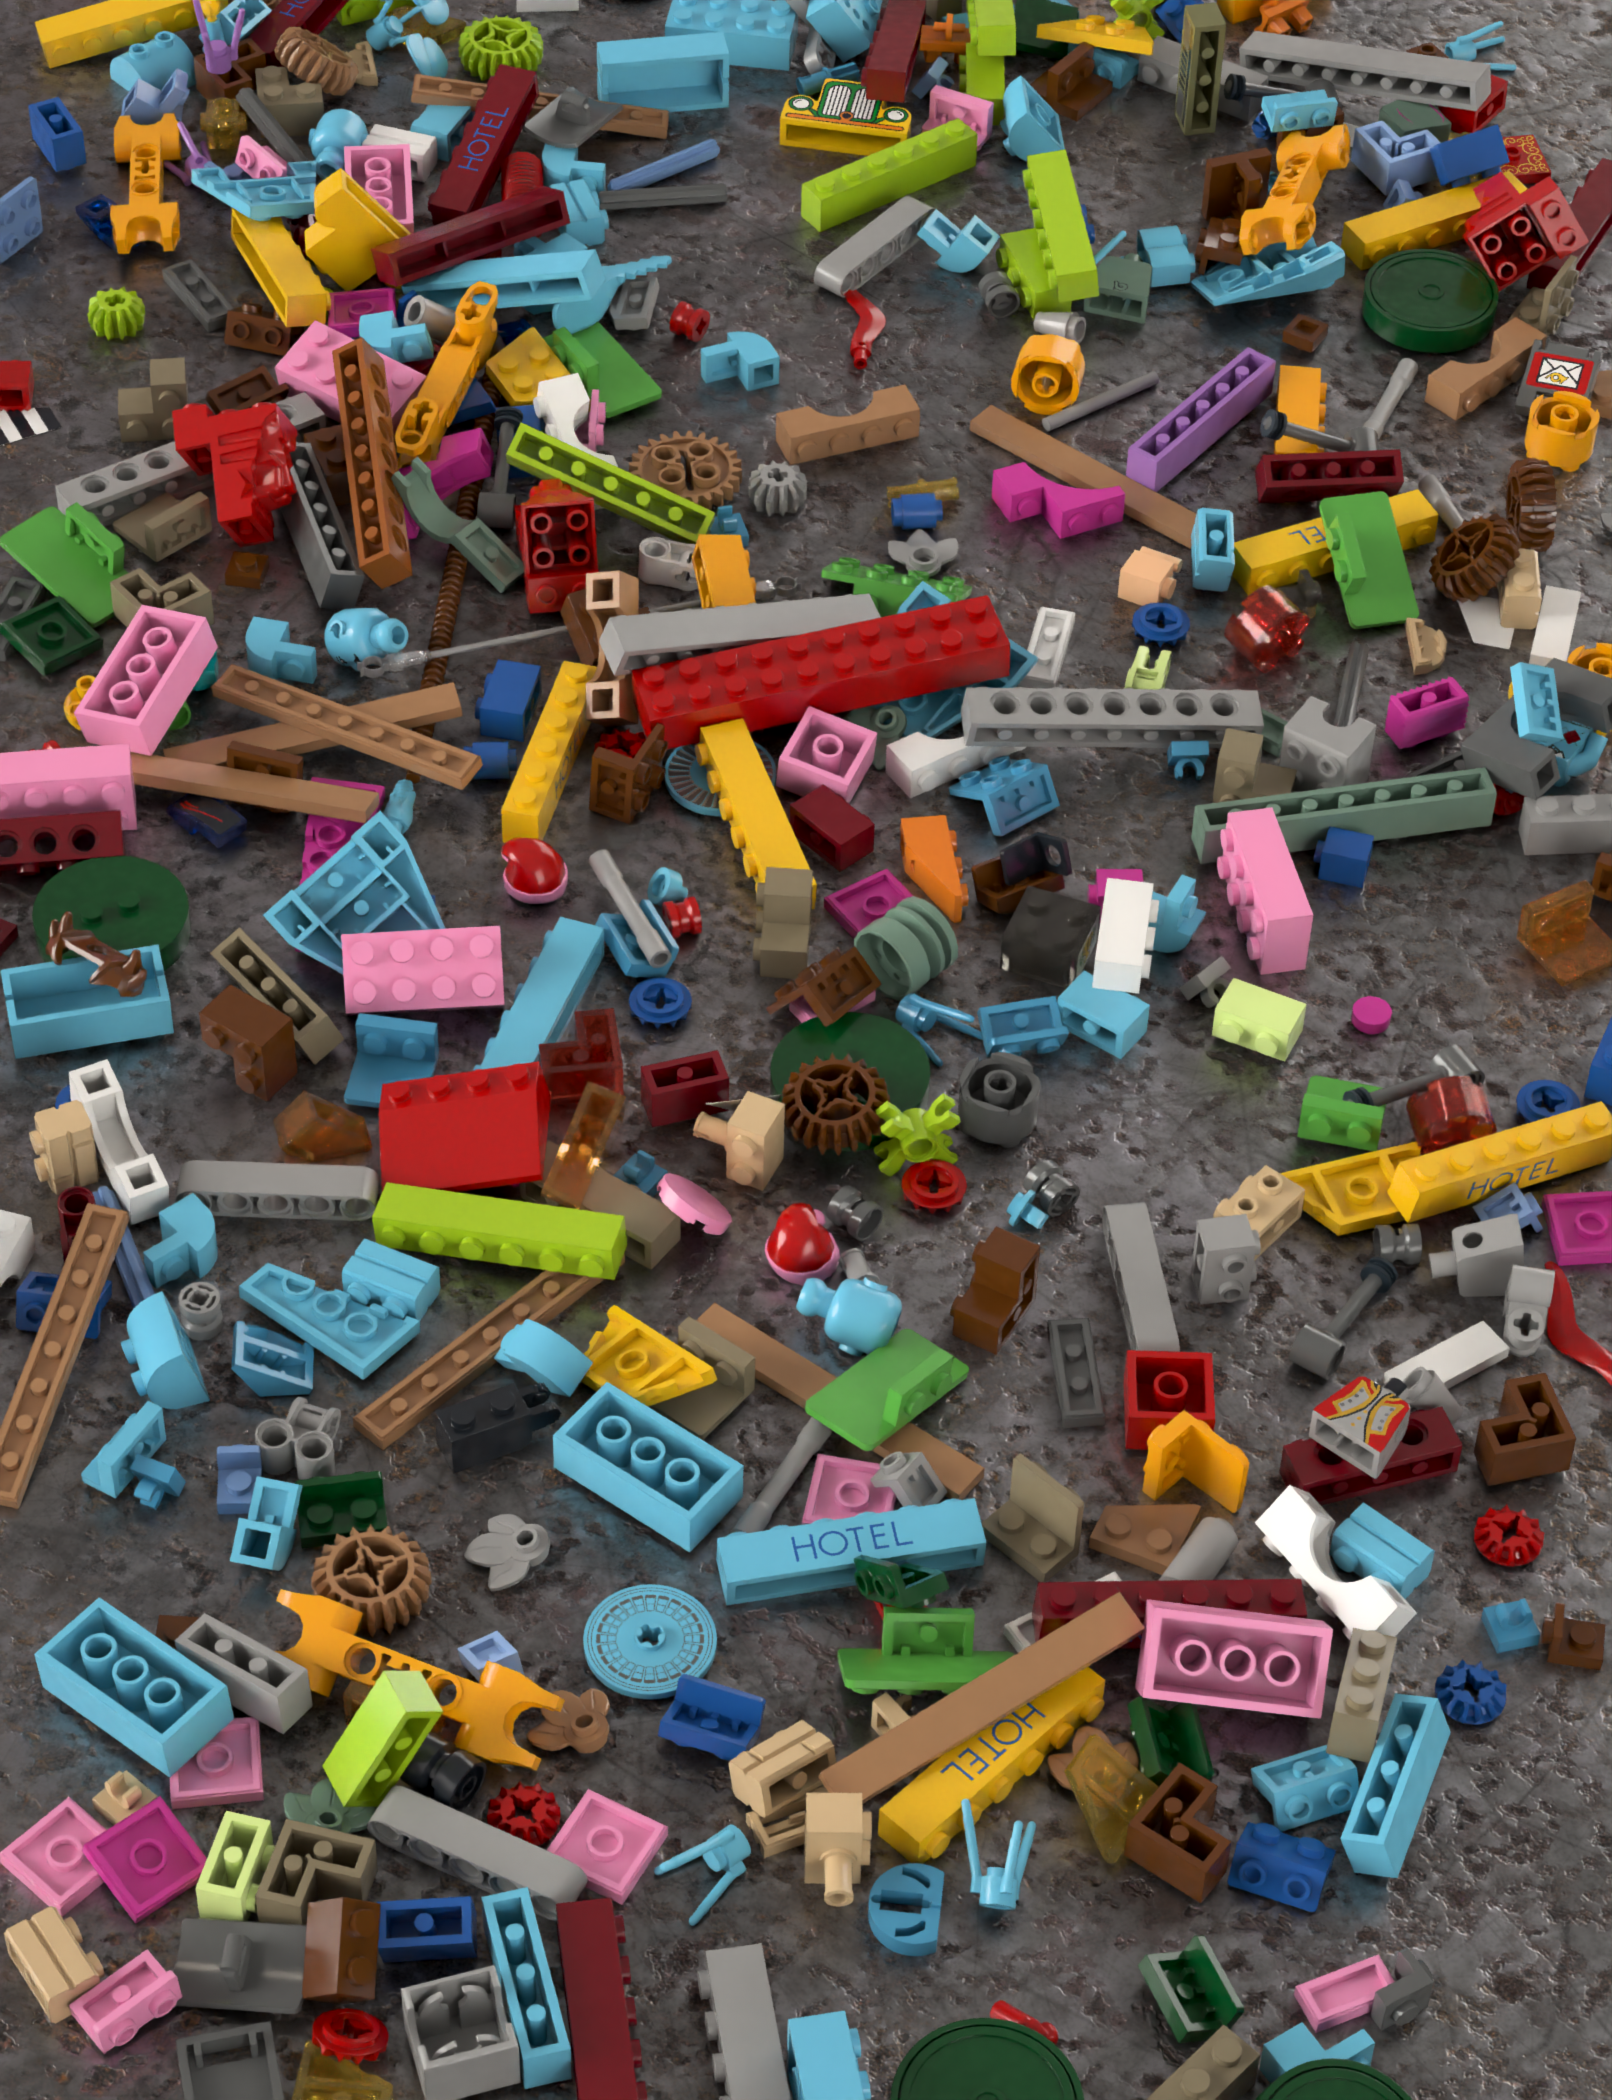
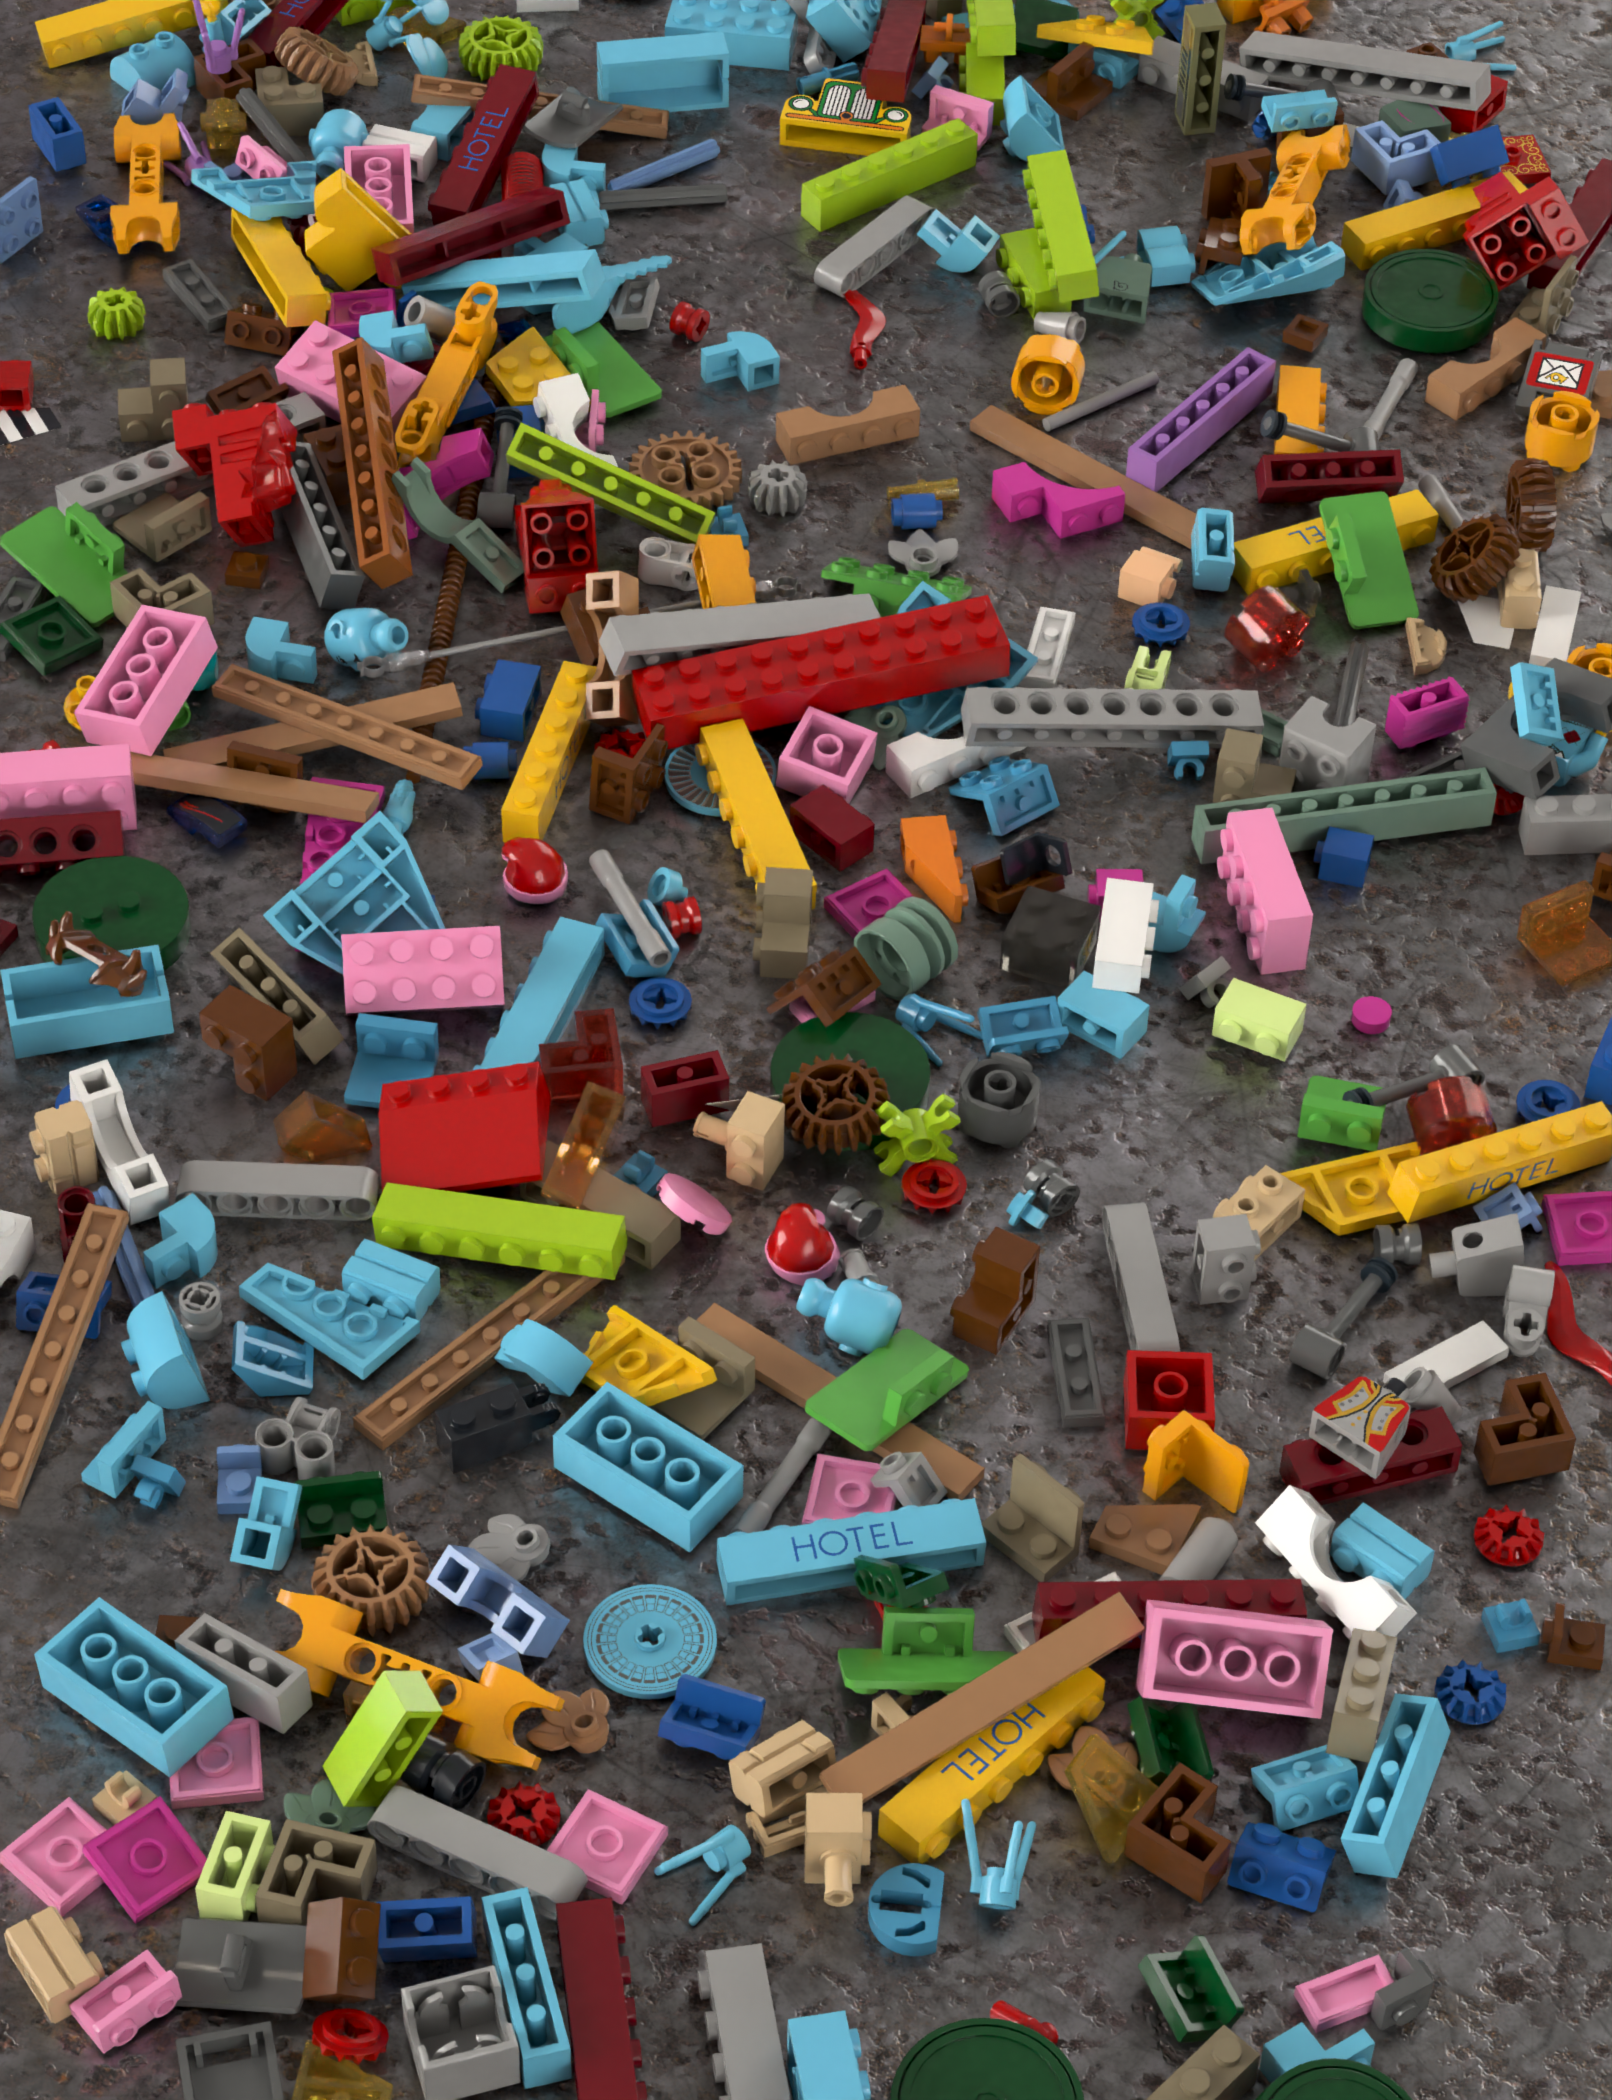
(517, 1613): none -> medium blue arch

